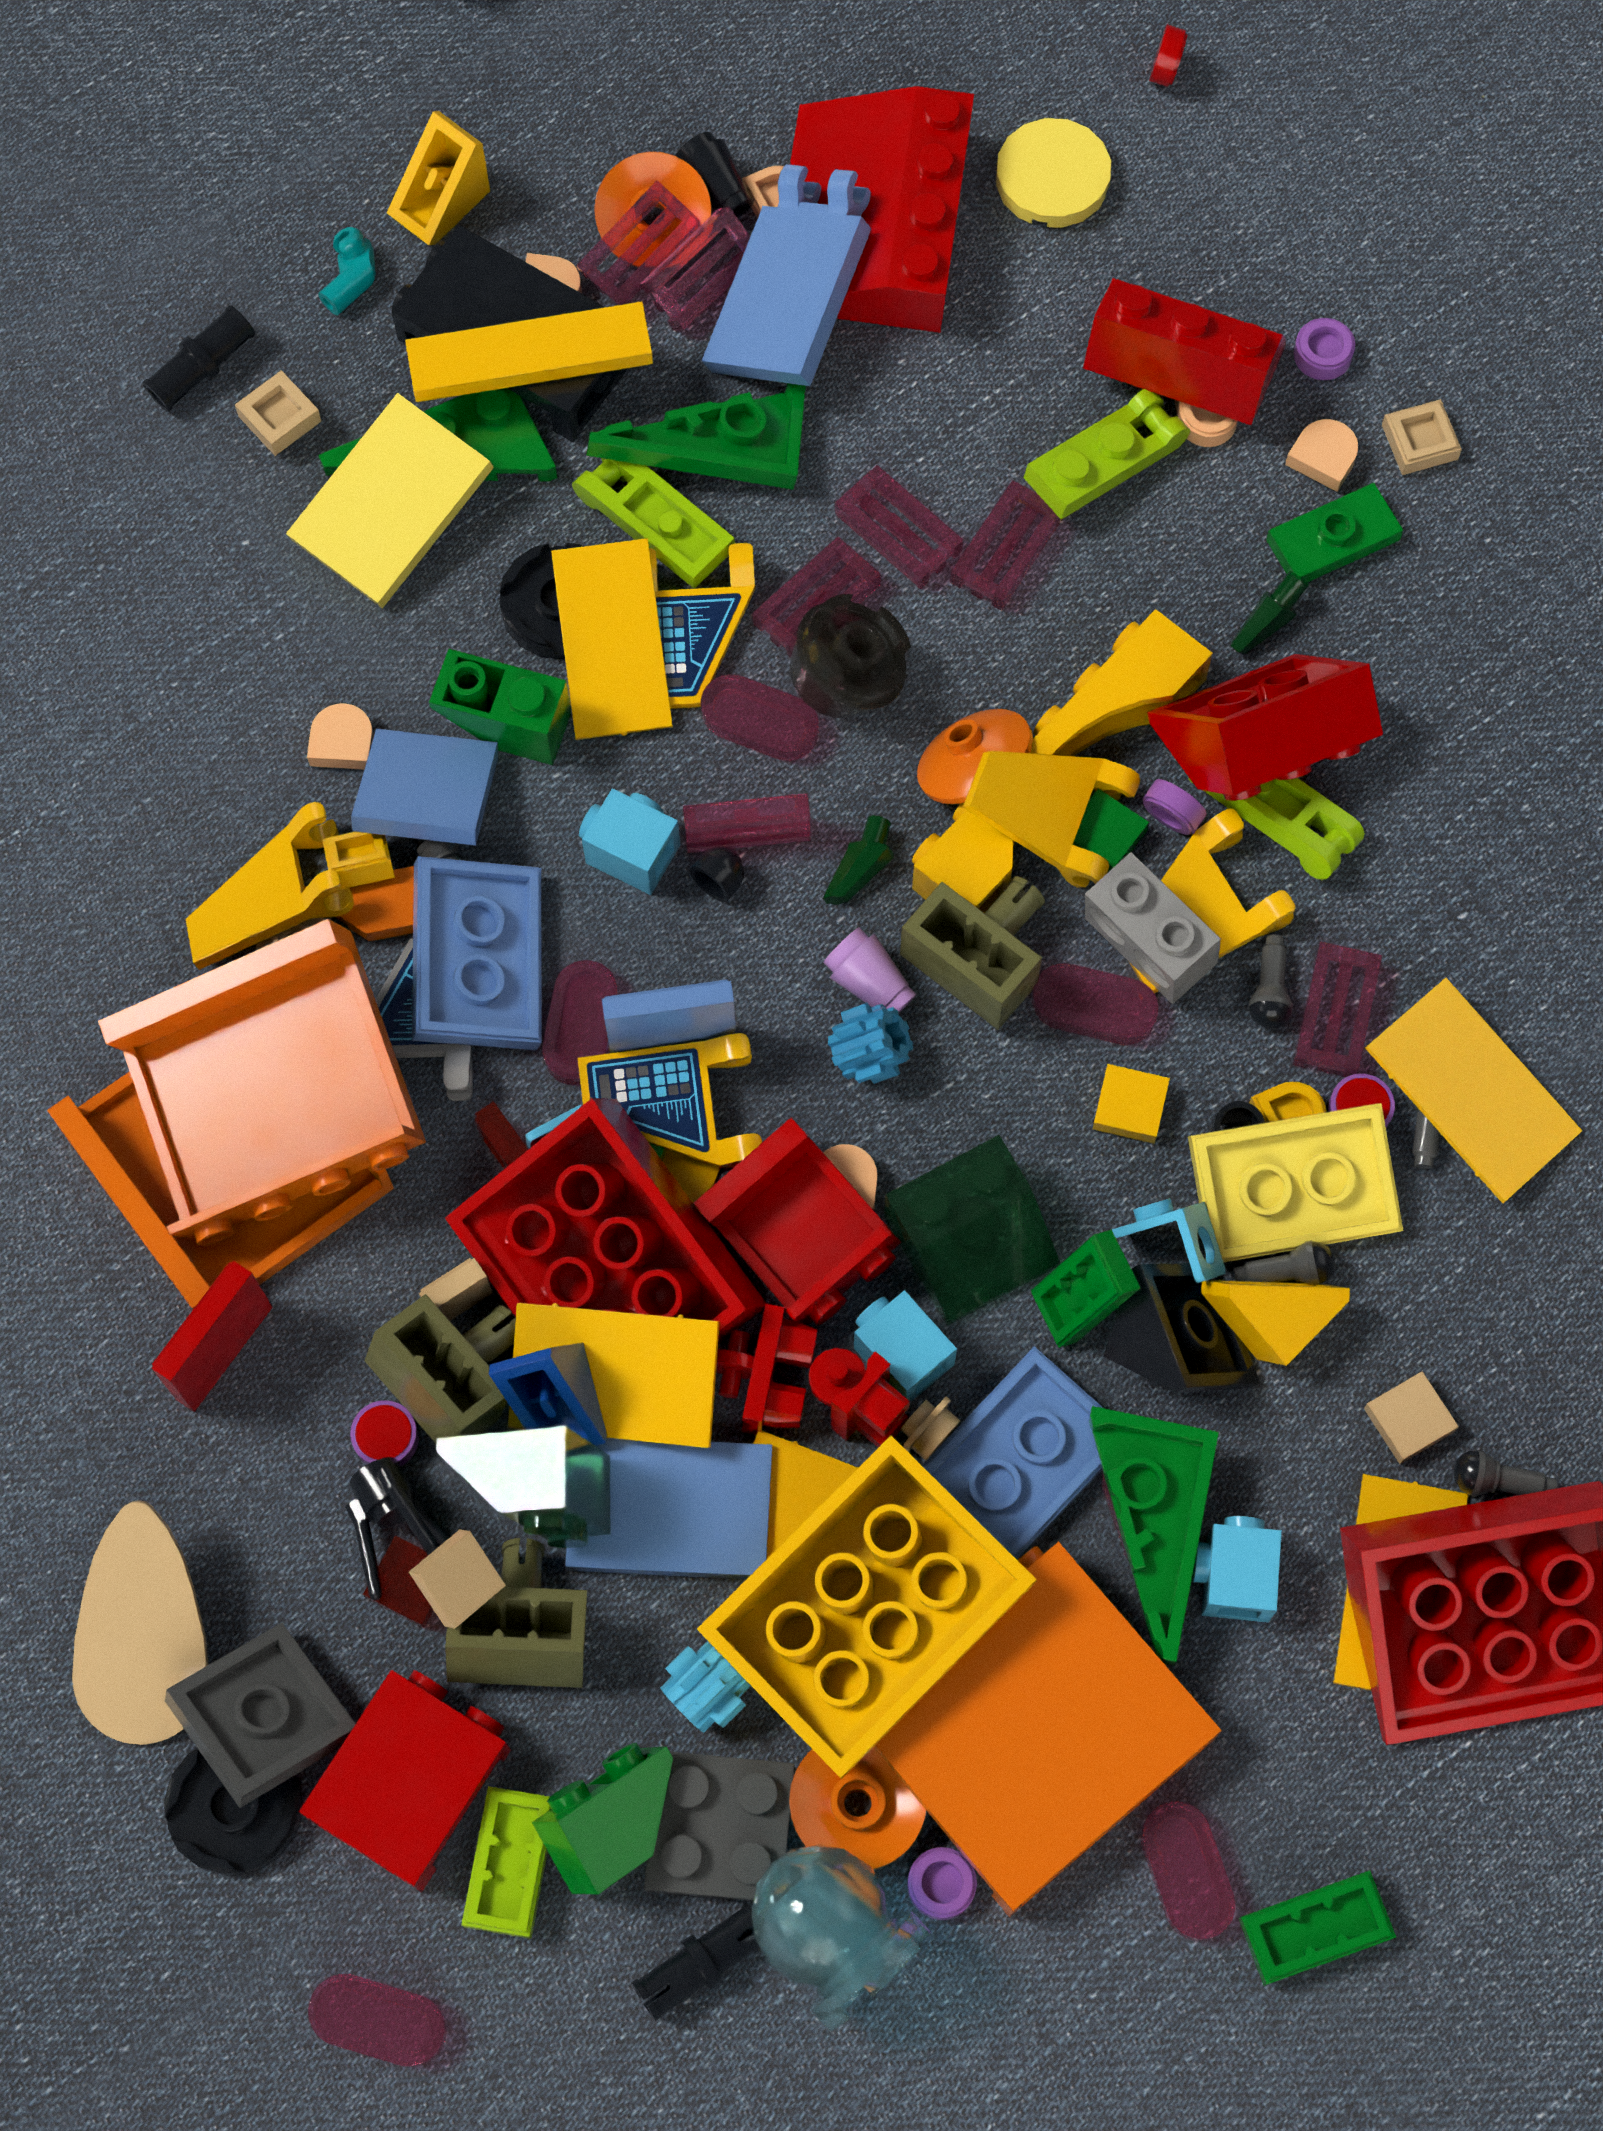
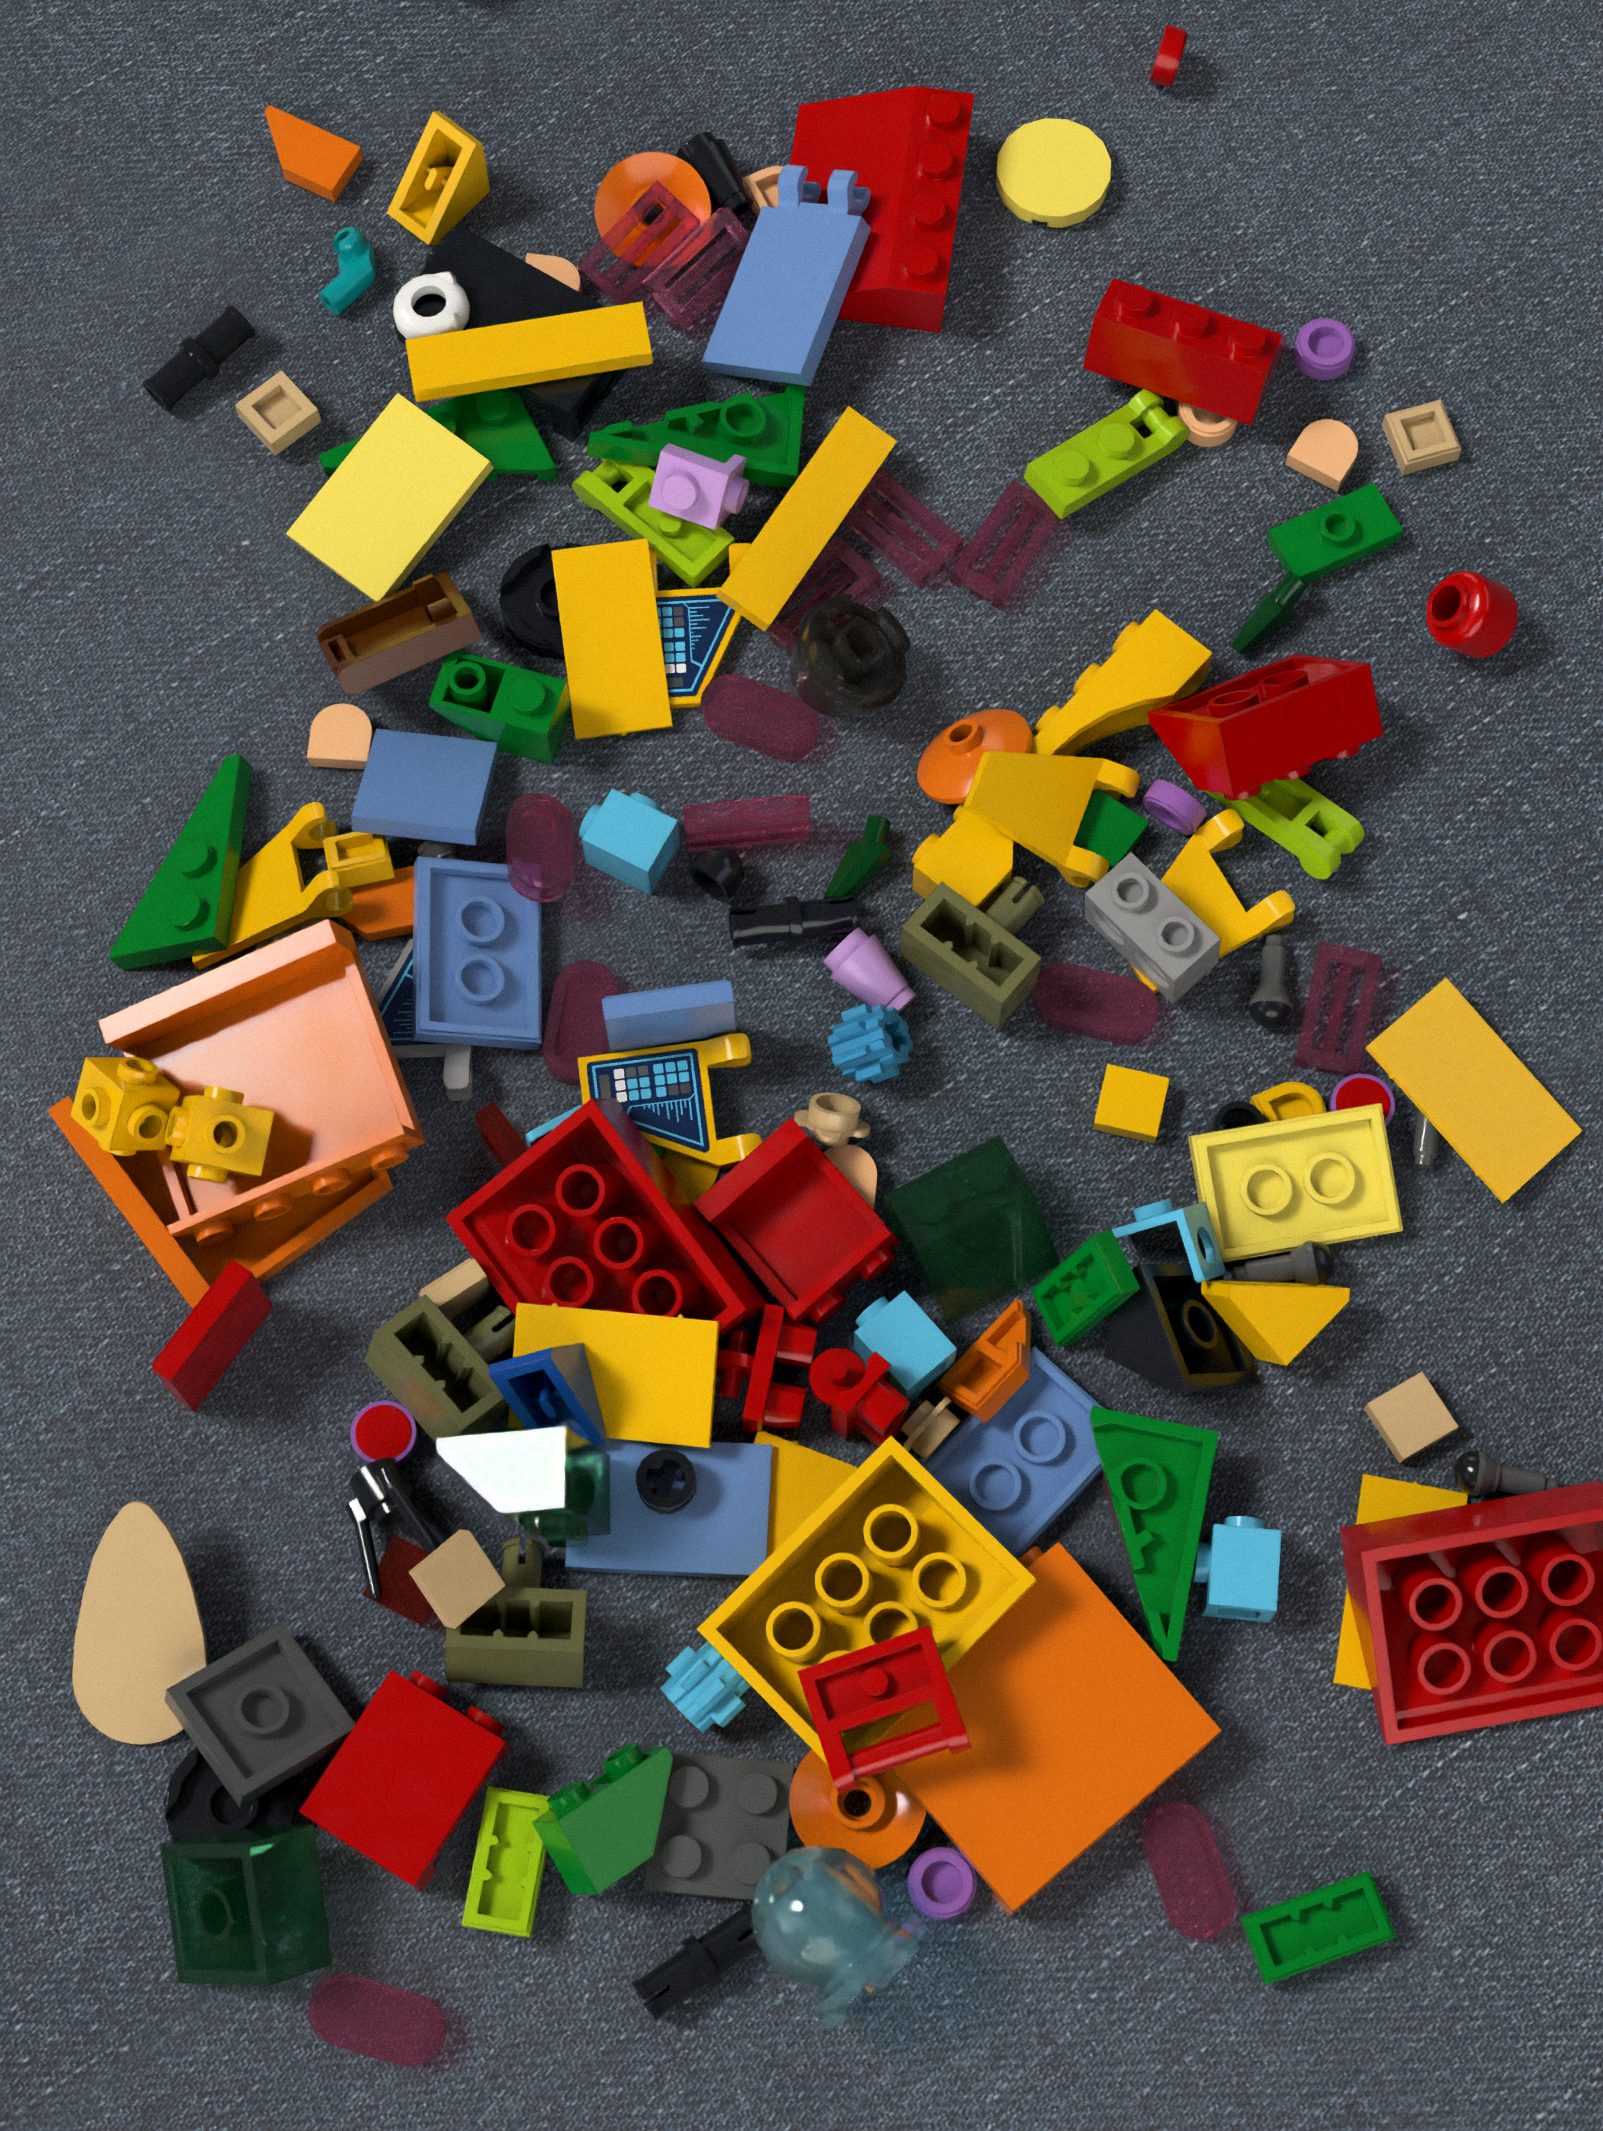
(124, 1104): none -> yellow brick
(194, 890): none -> green wing
(240, 1139): none -> yellow brick
(247, 1906): none -> clear green slope
(312, 155): none -> orange tile
(398, 633): none -> reddish brown container
(450, 319): none -> white piece
(539, 847): none -> clear pink tile
(655, 1465): none -> black bush
(698, 486): none -> lavender bracket
(792, 920): none -> black pin
(806, 519): none -> yellow tile
(833, 1119): none -> tan plate
(876, 1686): none -> red plate
(992, 1366): none -> orange tile
(1471, 614): none -> red head

